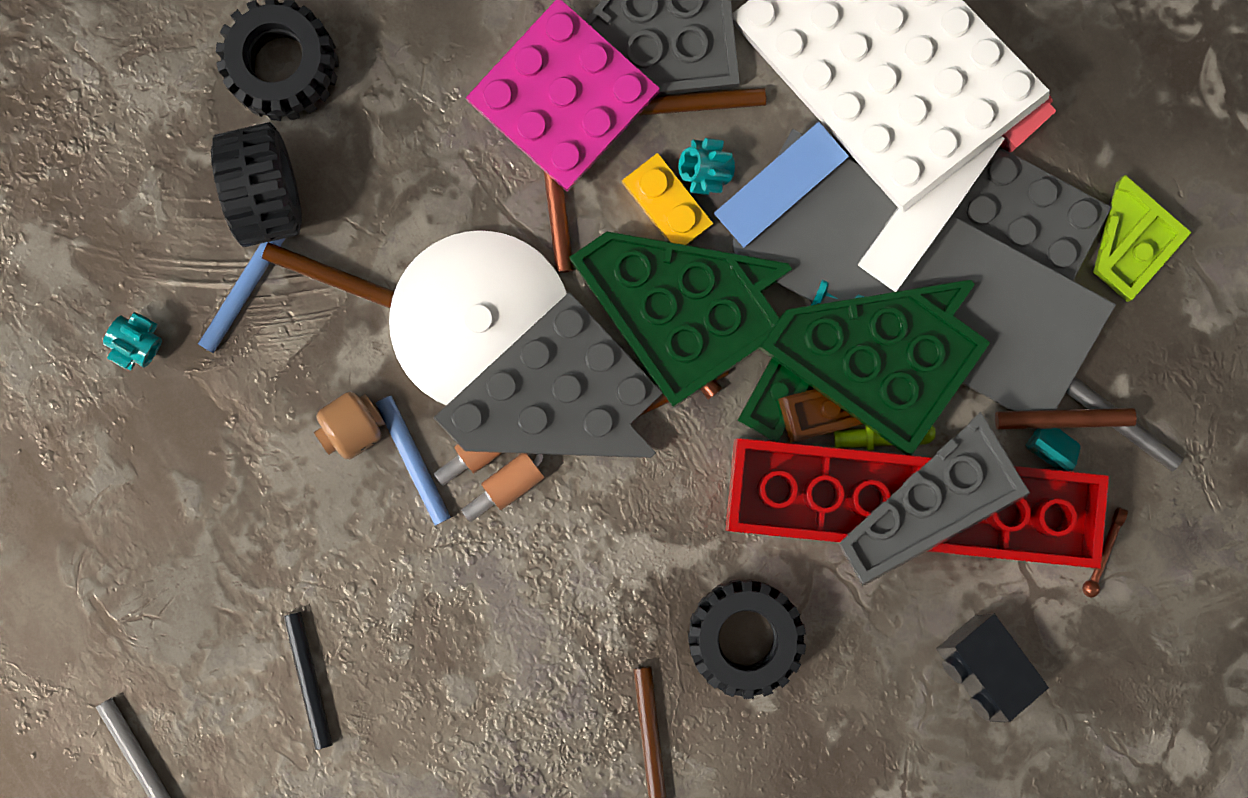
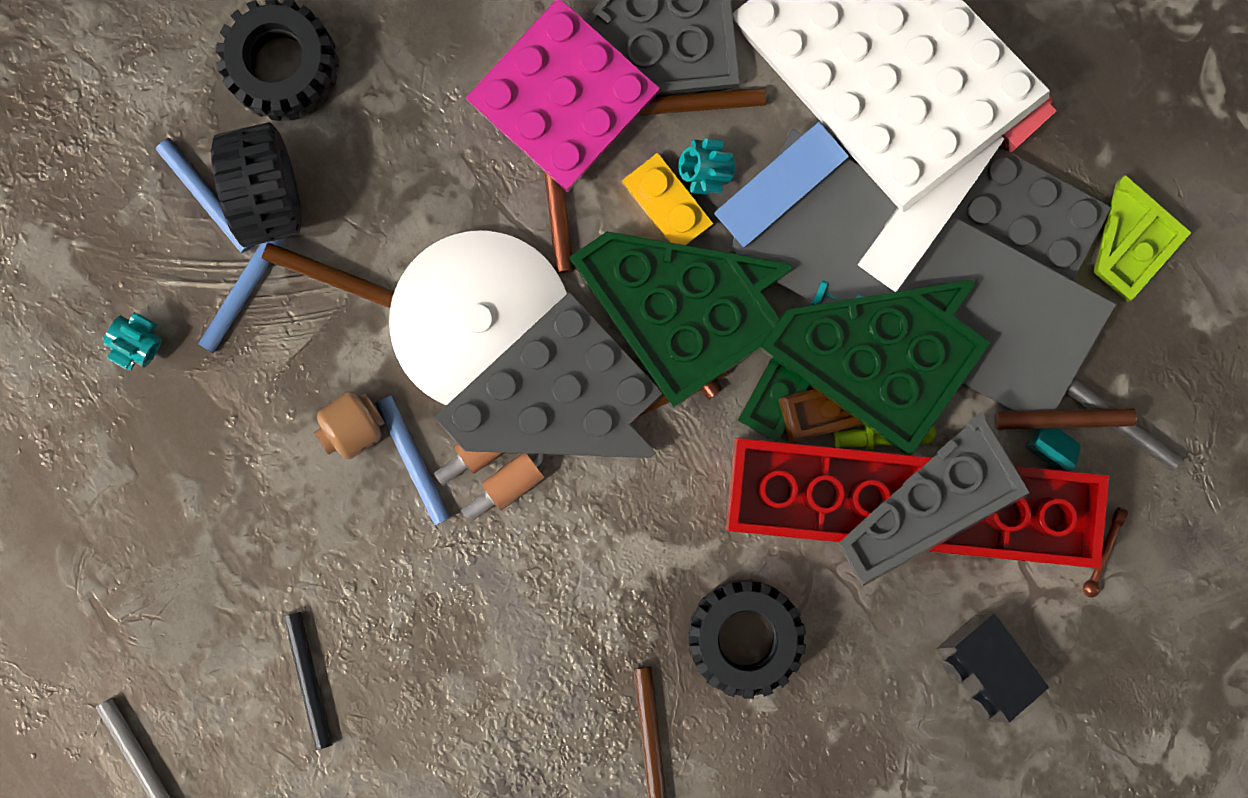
(197, 186): none -> medium blue piece

